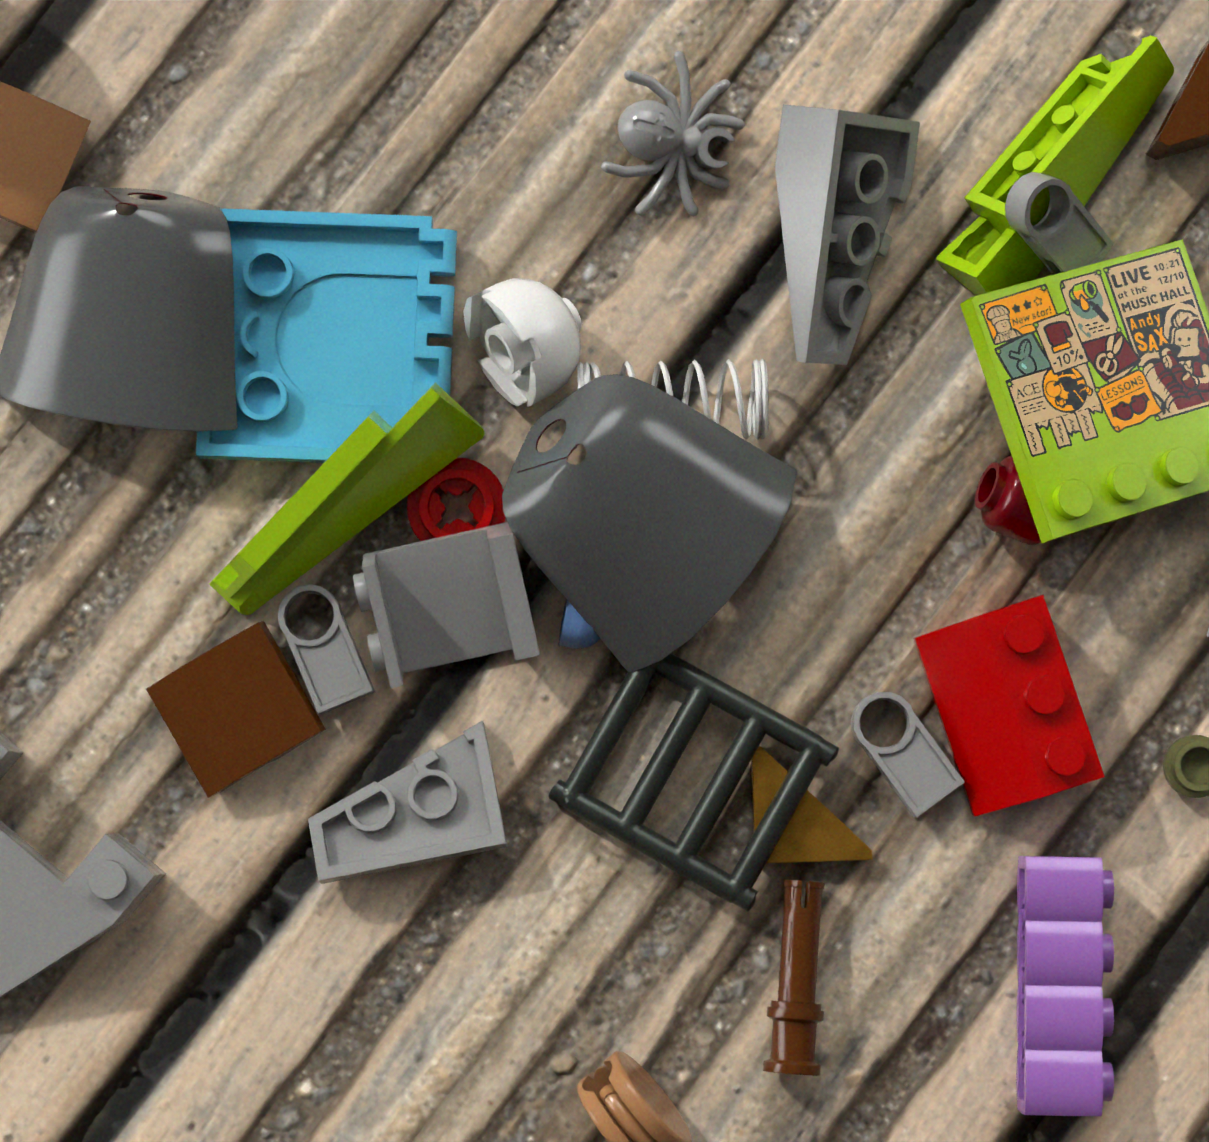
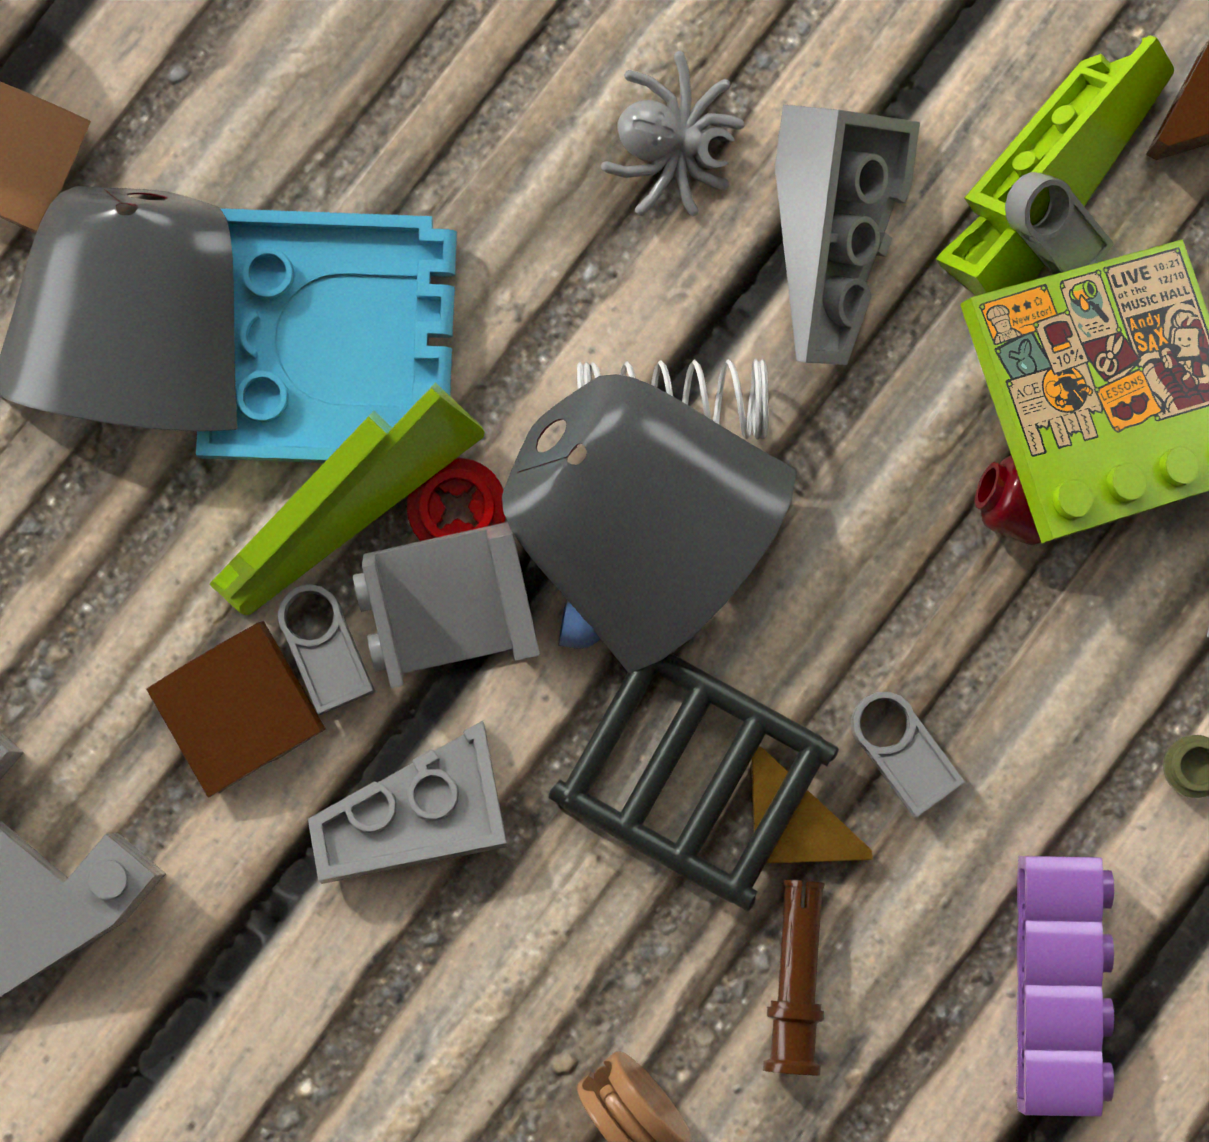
(527, 336): white cylinder -> none
(1008, 706): red slope -> none

